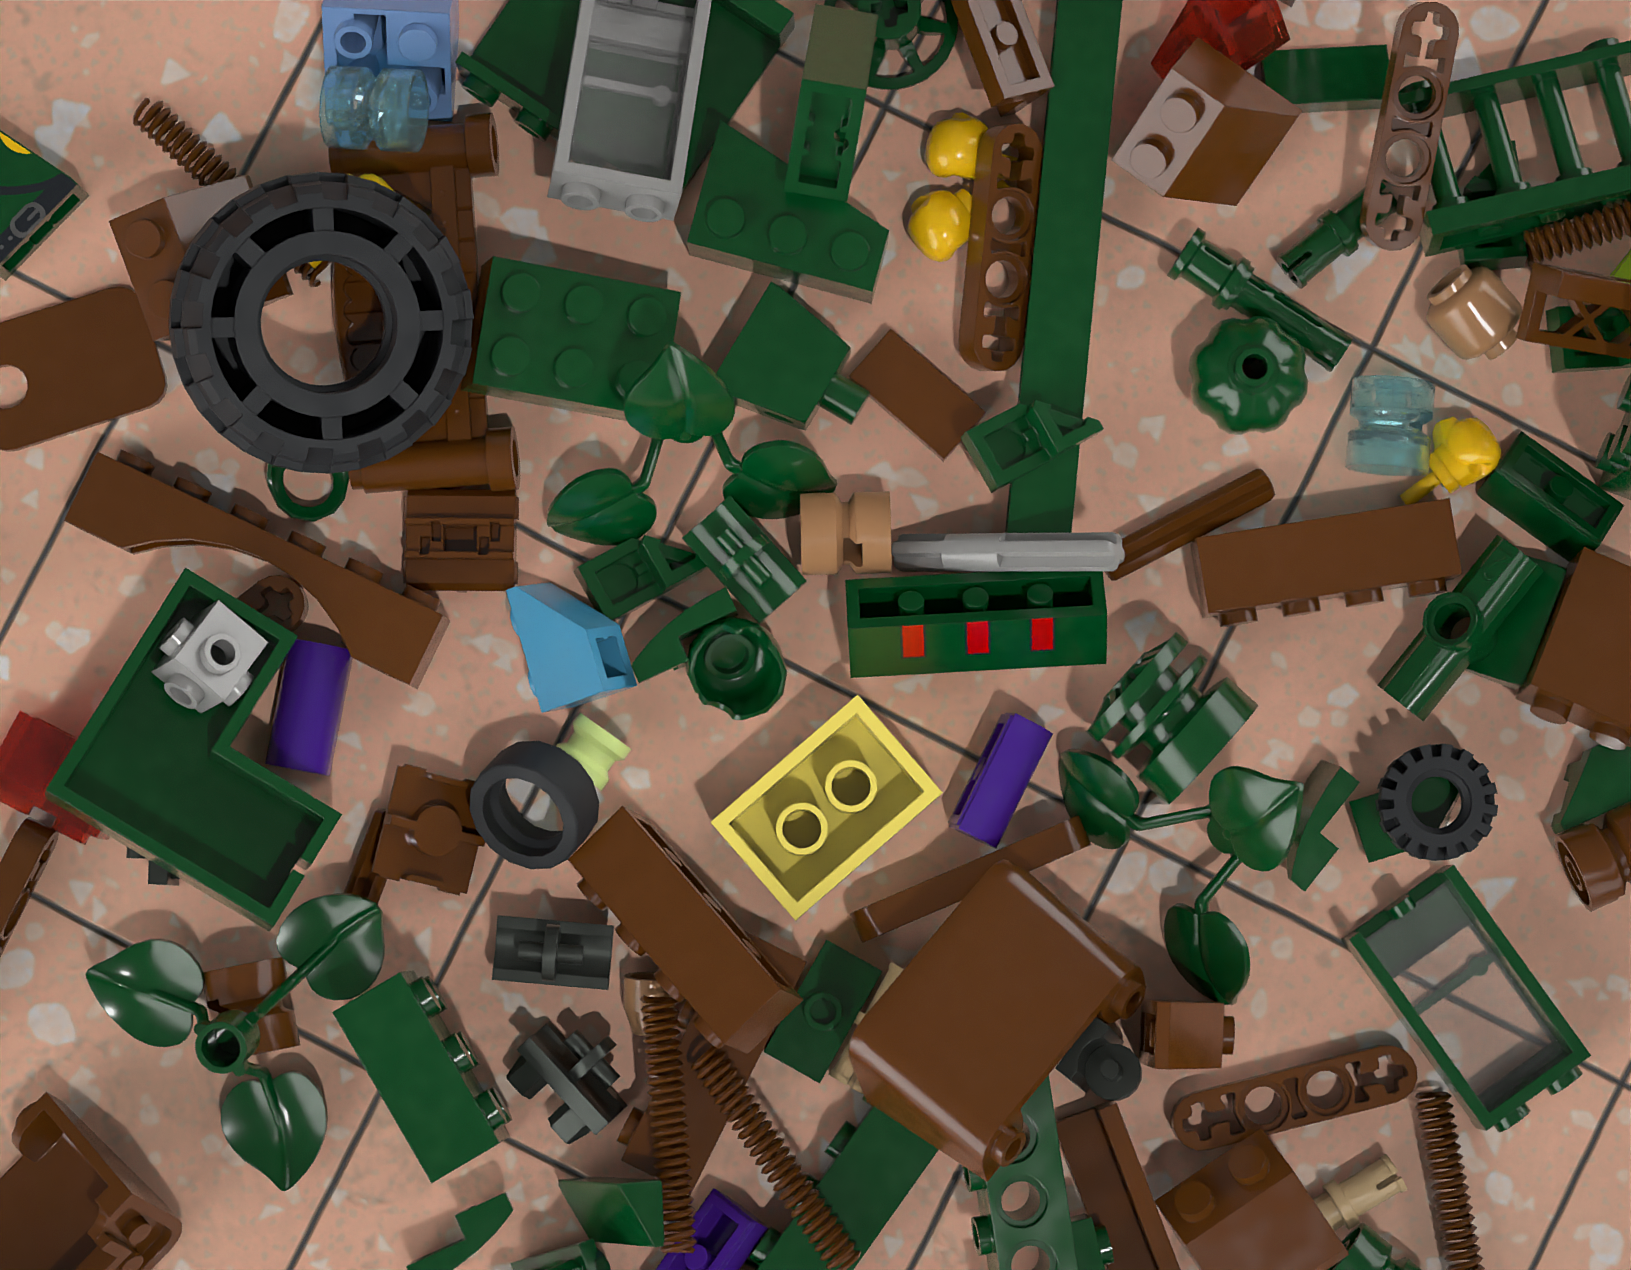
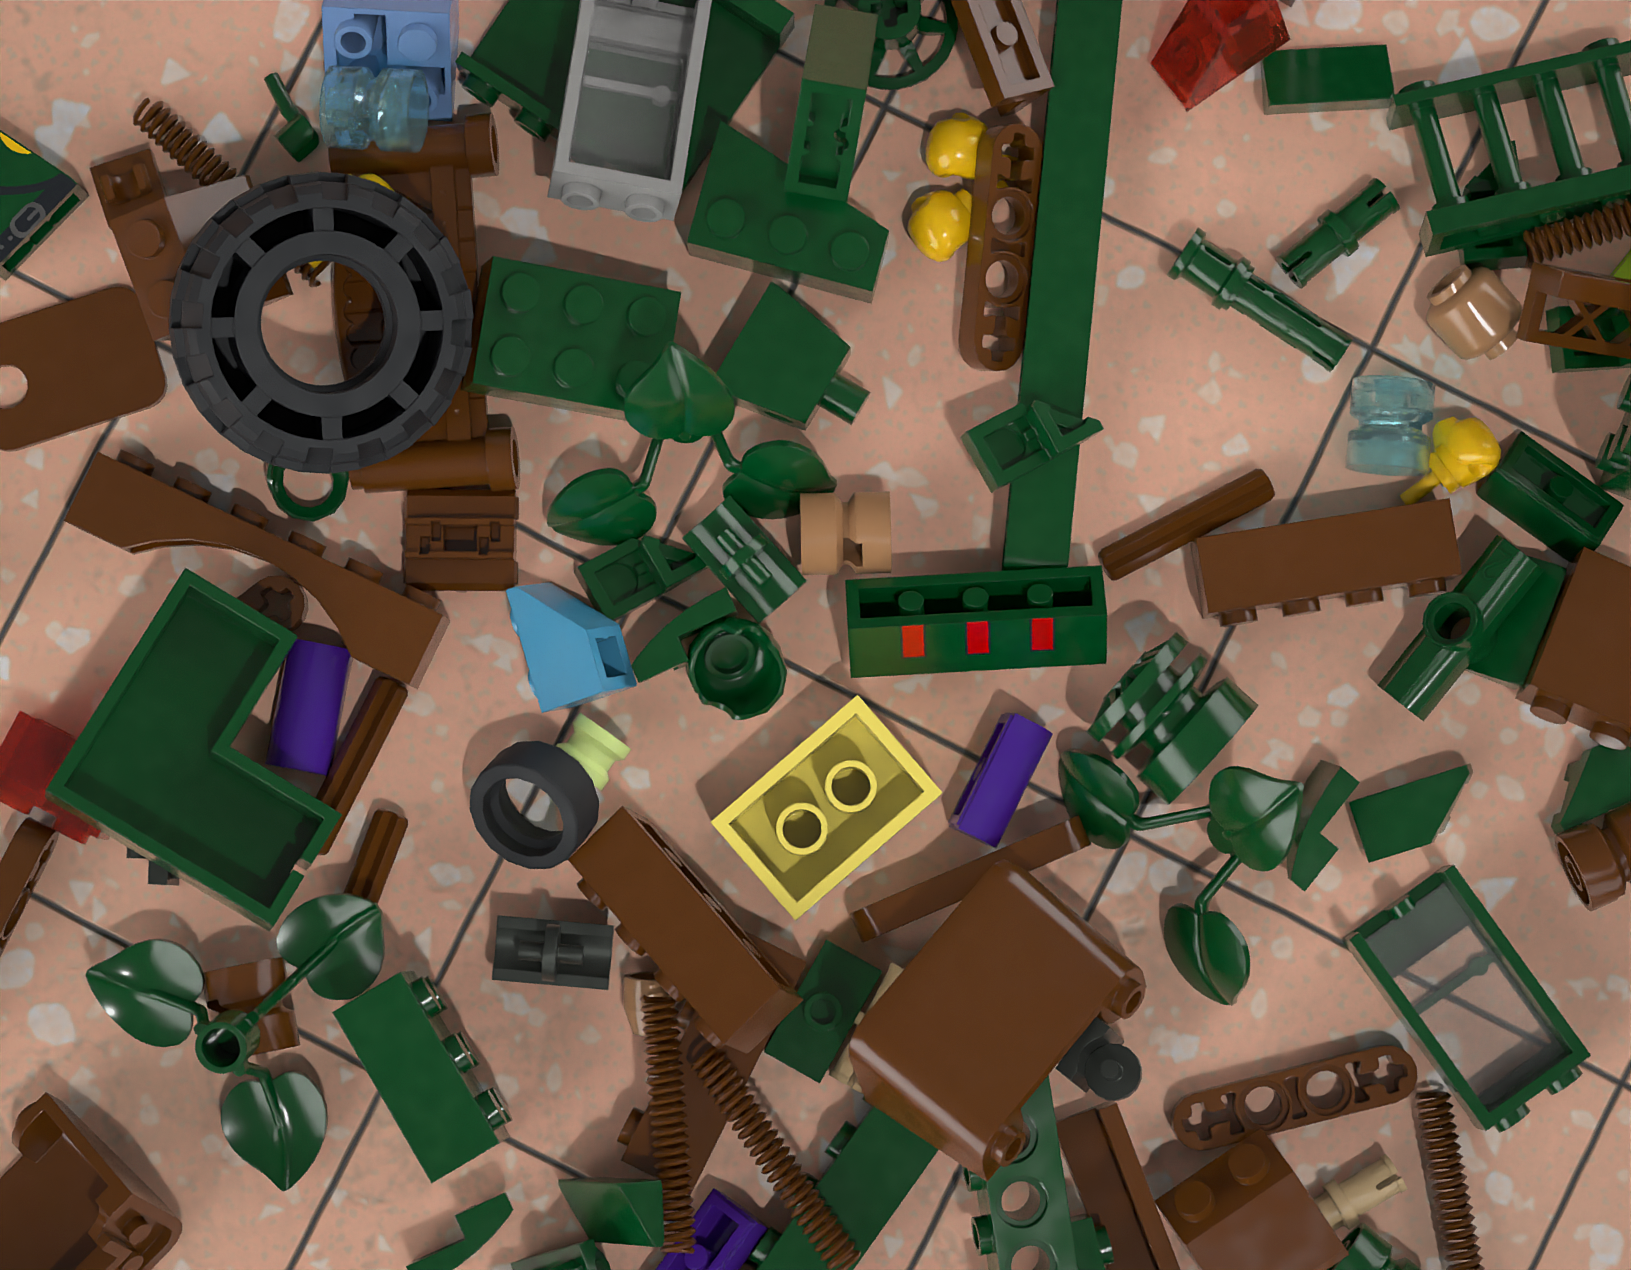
(128, 183): none -> reddish brown tile
(208, 658): light grey brick -> none
(297, 135): none -> dark green hand
(360, 750): none -> reddish brown axle
(428, 831): reddish brown piece -> none
(575, 1073): pearl dark grey hips -> none
(917, 395): reddish brown tile -> none
(1008, 552): light grey axle -> none
(1184, 1034): reddish brown slope -> none
(1206, 130): reddish brown slope -> none
(1233, 398): dark green plant -> none
(1398, 124): reddish brown beam -> none
(1476, 802): black tyre -> none

